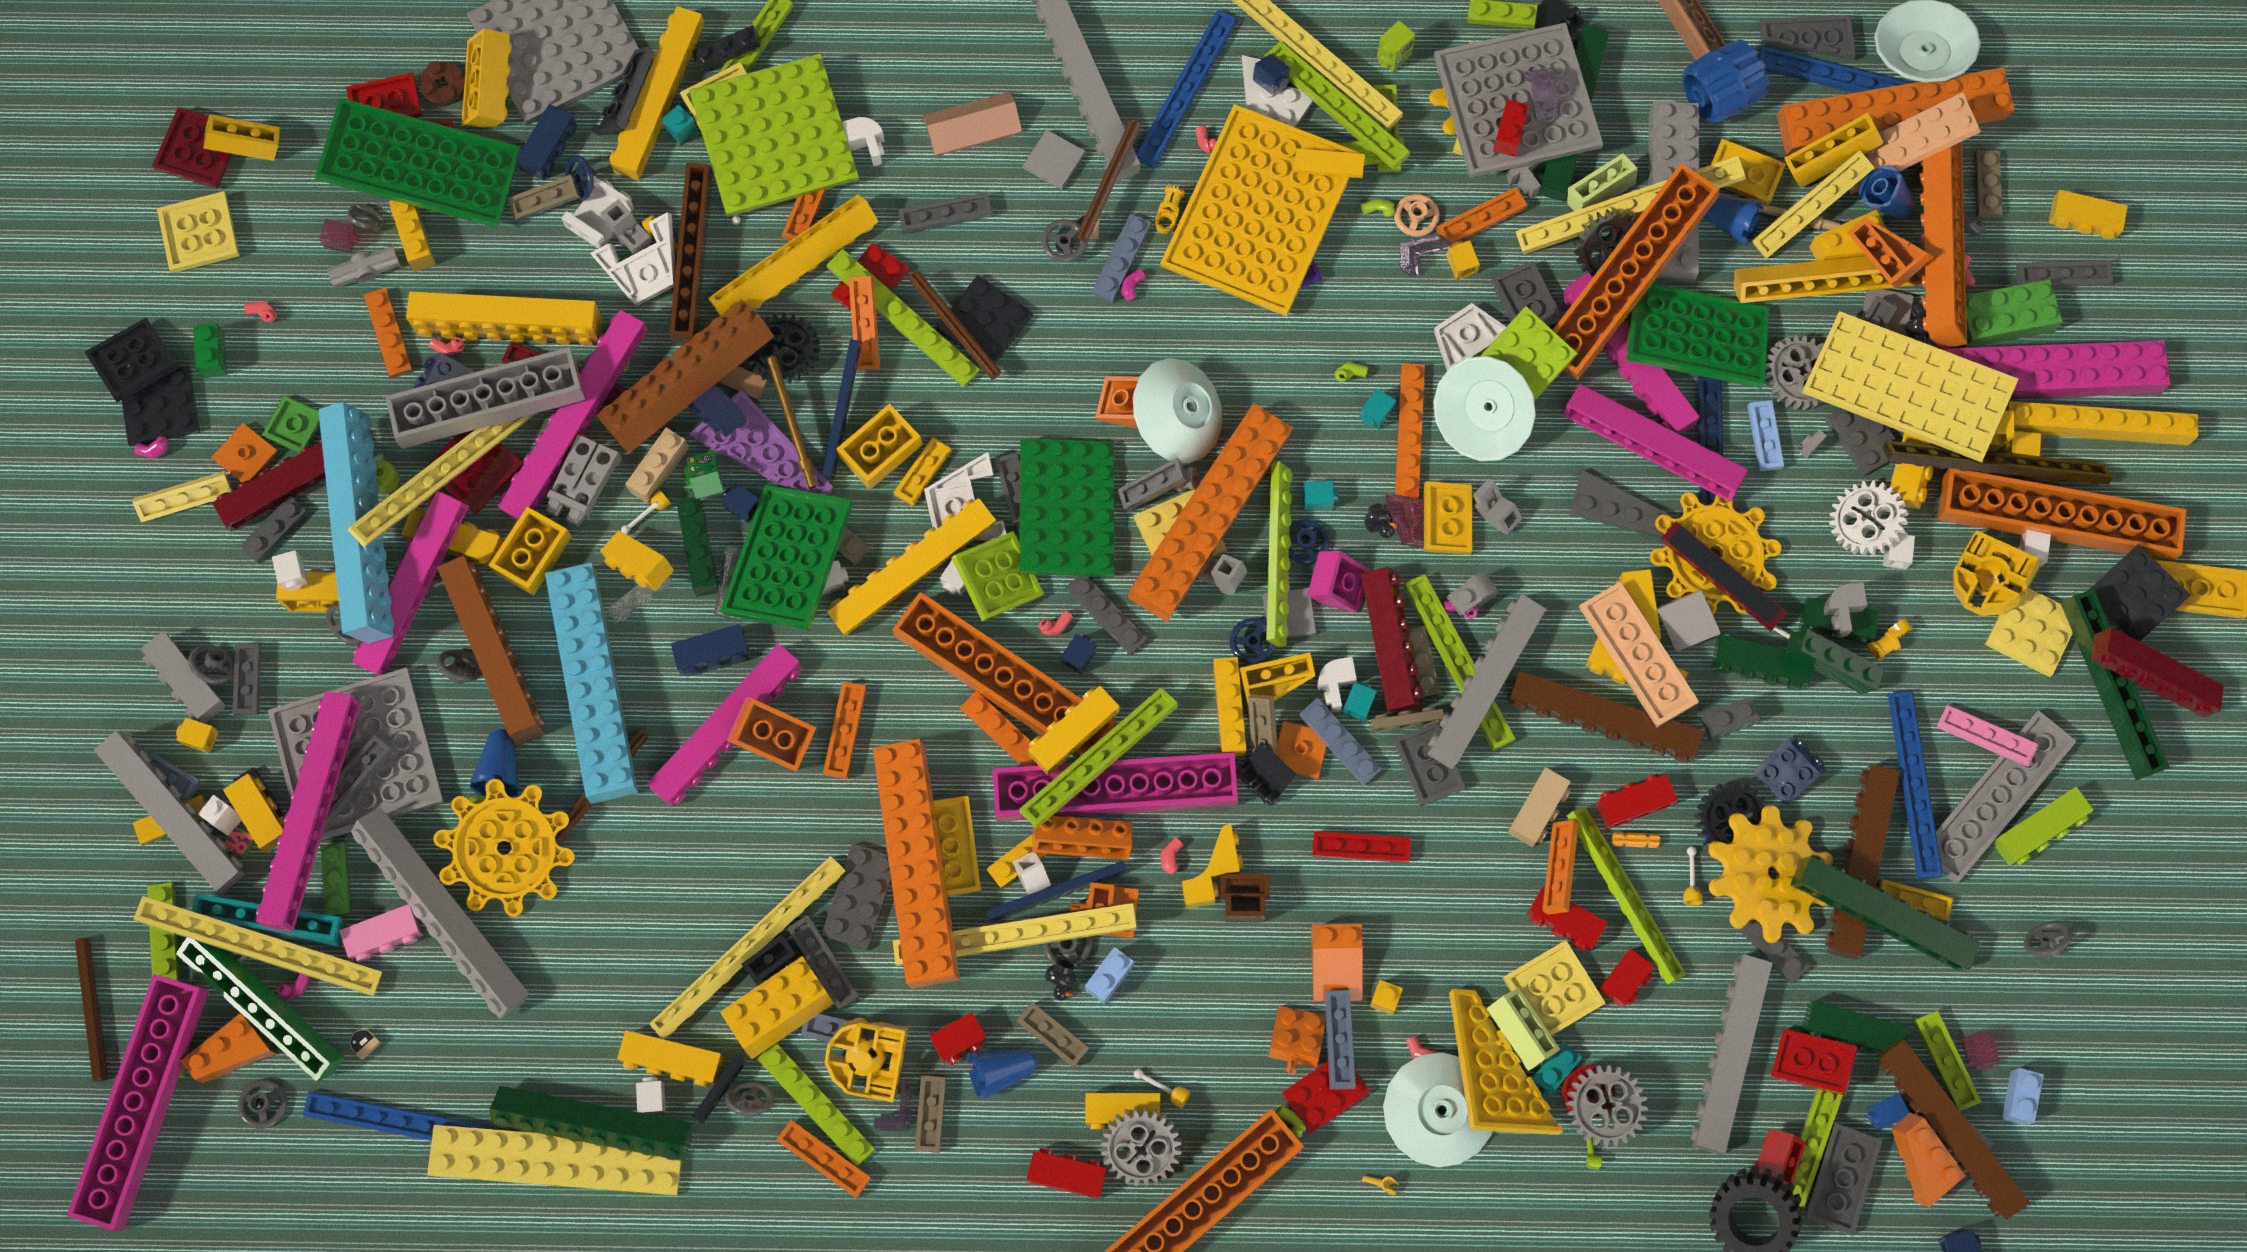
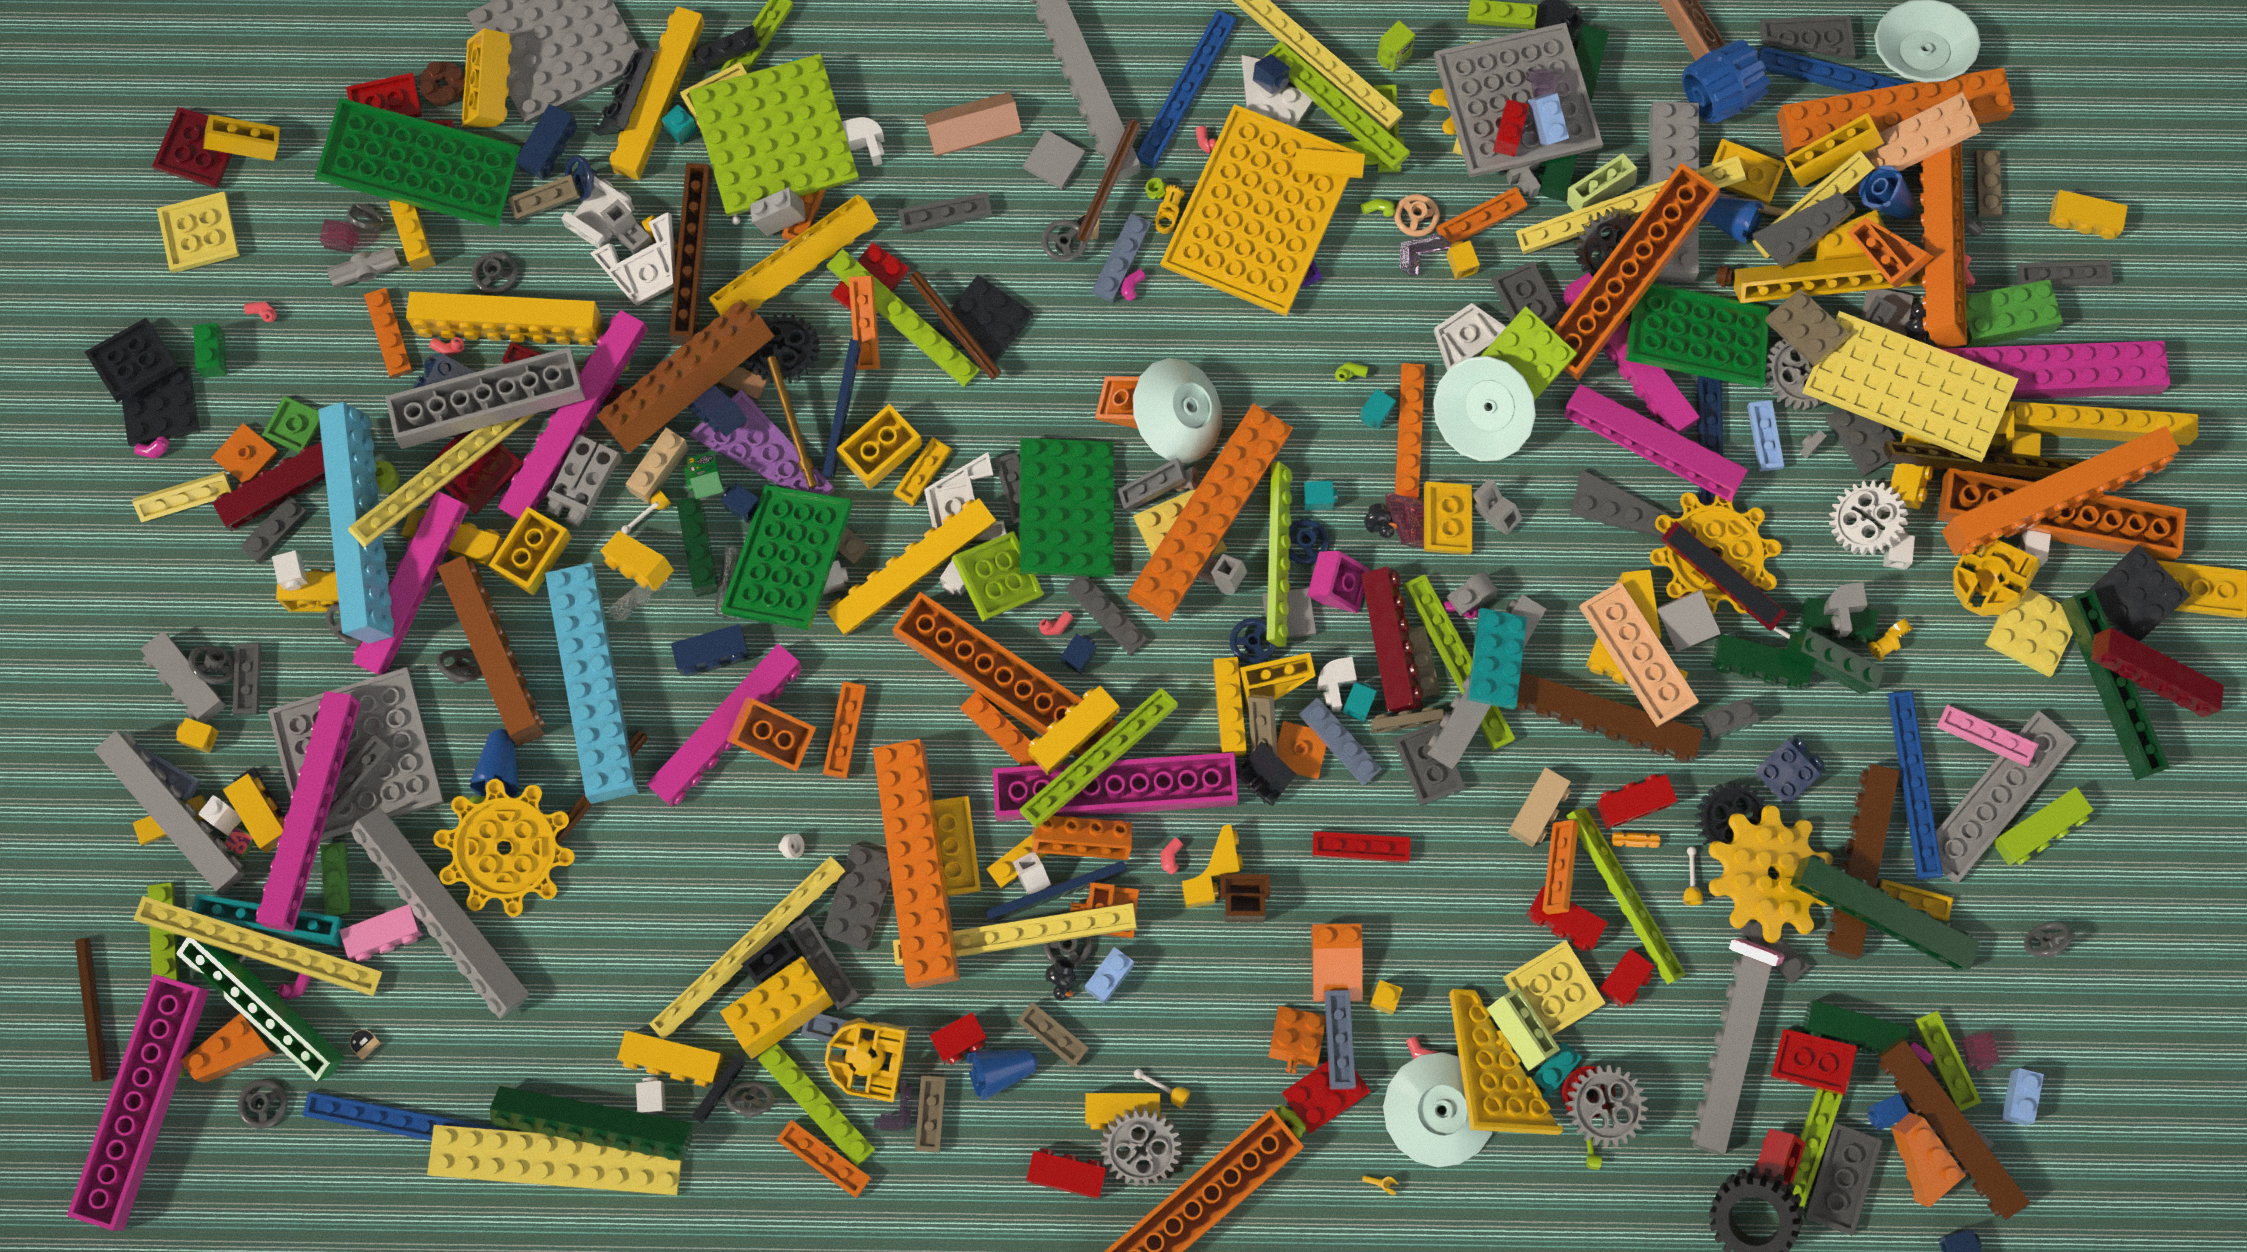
(490, 264): none -> dark grey piece
(777, 211): none -> light grey brick
(792, 846): none -> white tile
(1151, 187): none -> lime plate
(1497, 658): none -> teal plate
(1548, 118): none -> light blue brick
(1724, 275): none -> reddish brown plate
(1757, 951): none -> tile
(1800, 231): none -> dark grey wing
(1807, 327): none -> dark tan plate
(1921, 1053): none -> dark pink plate
(2060, 491): none -> orange brick

